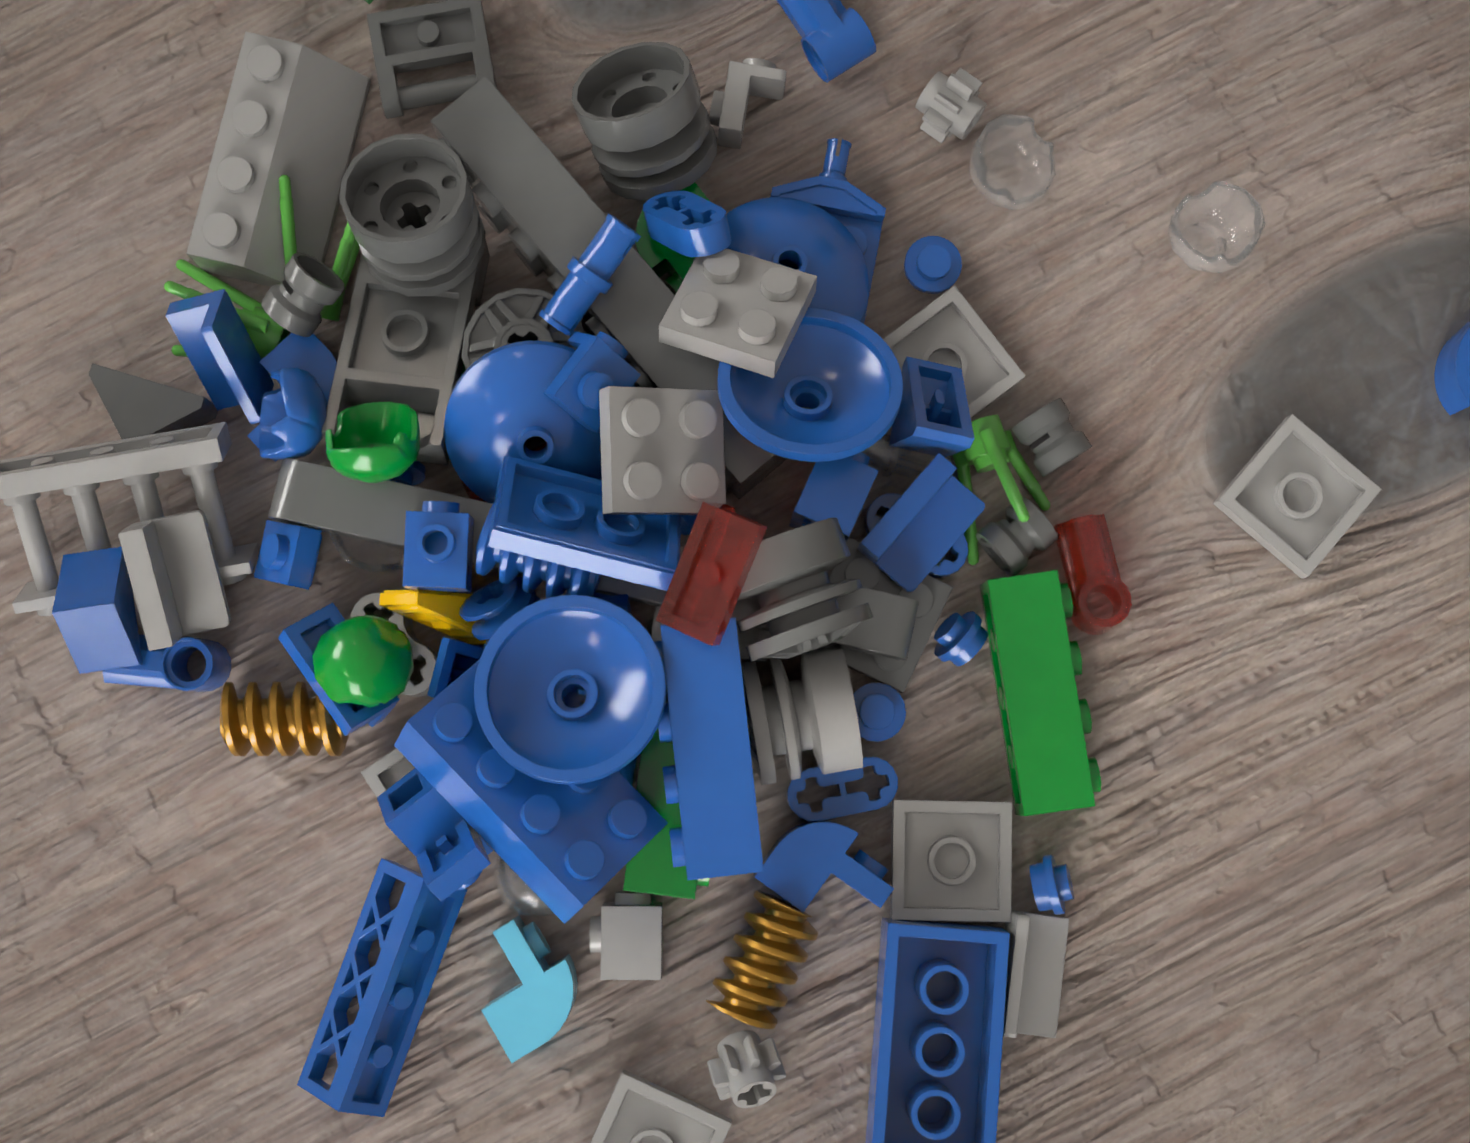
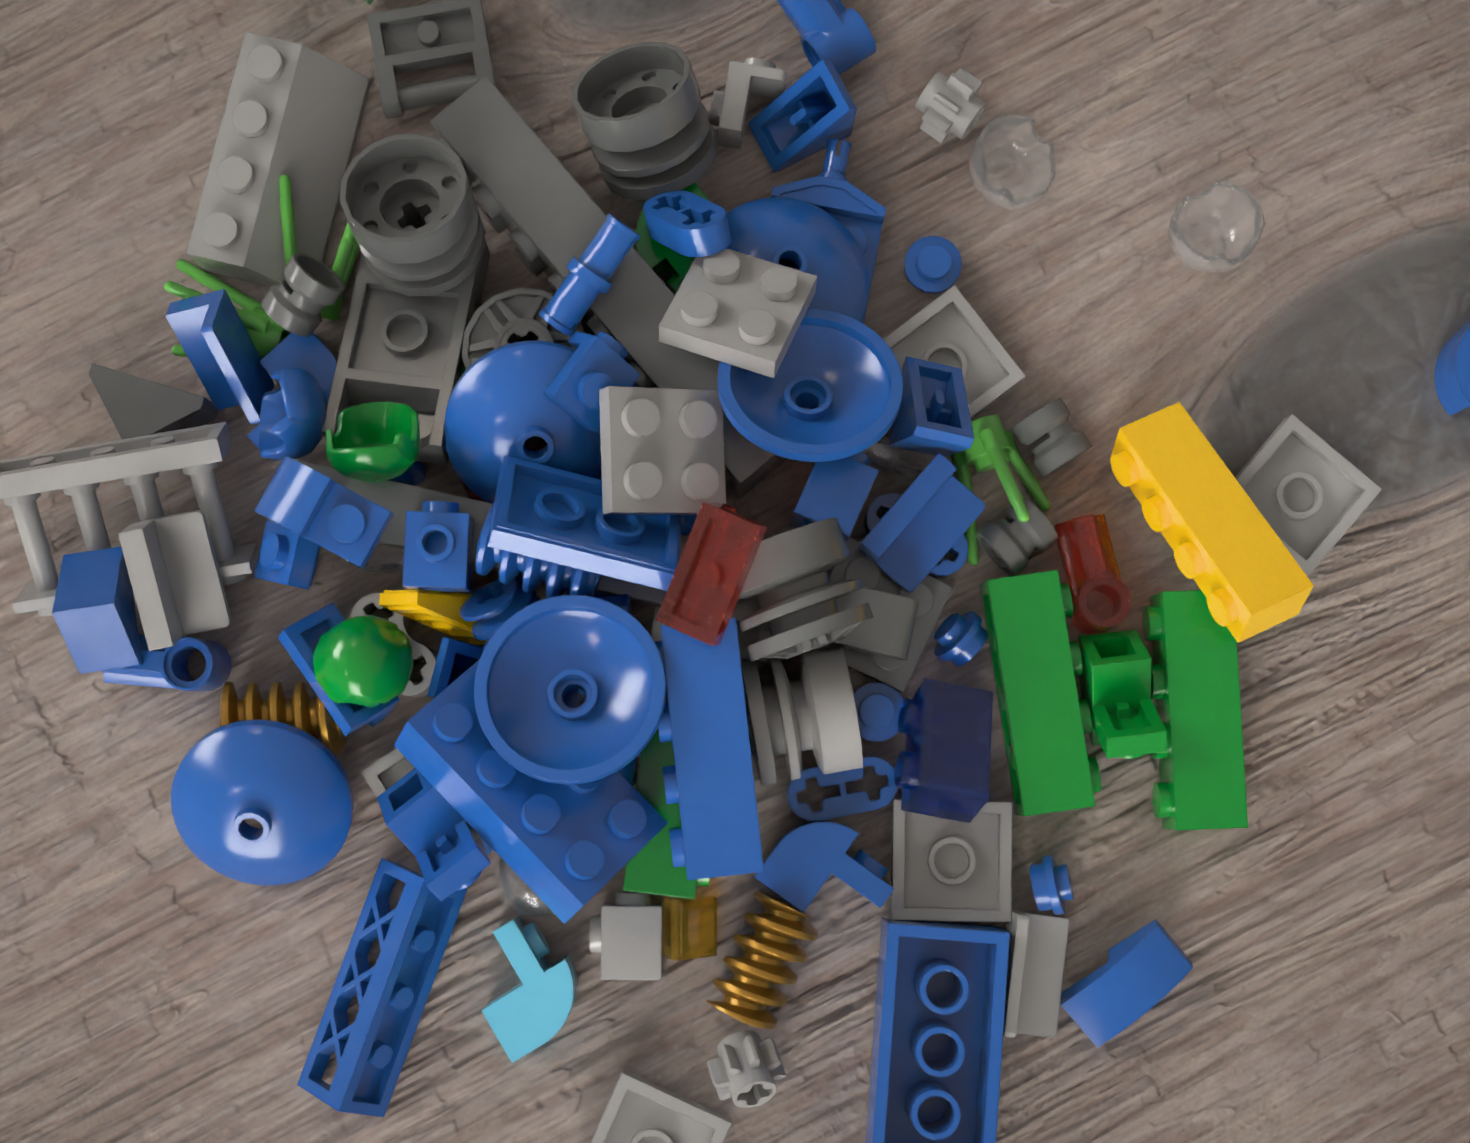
(269, 776): none -> blue dish
(324, 511): none -> blue brick
(690, 927): none -> clear yellow slope
(805, 117): none -> blue slope
(945, 750): none -> clear blue brick
(1119, 695): none -> green brick
(1128, 985): none -> blue slope
(1201, 709): none -> green brick
(1209, 523): none -> yellow brick

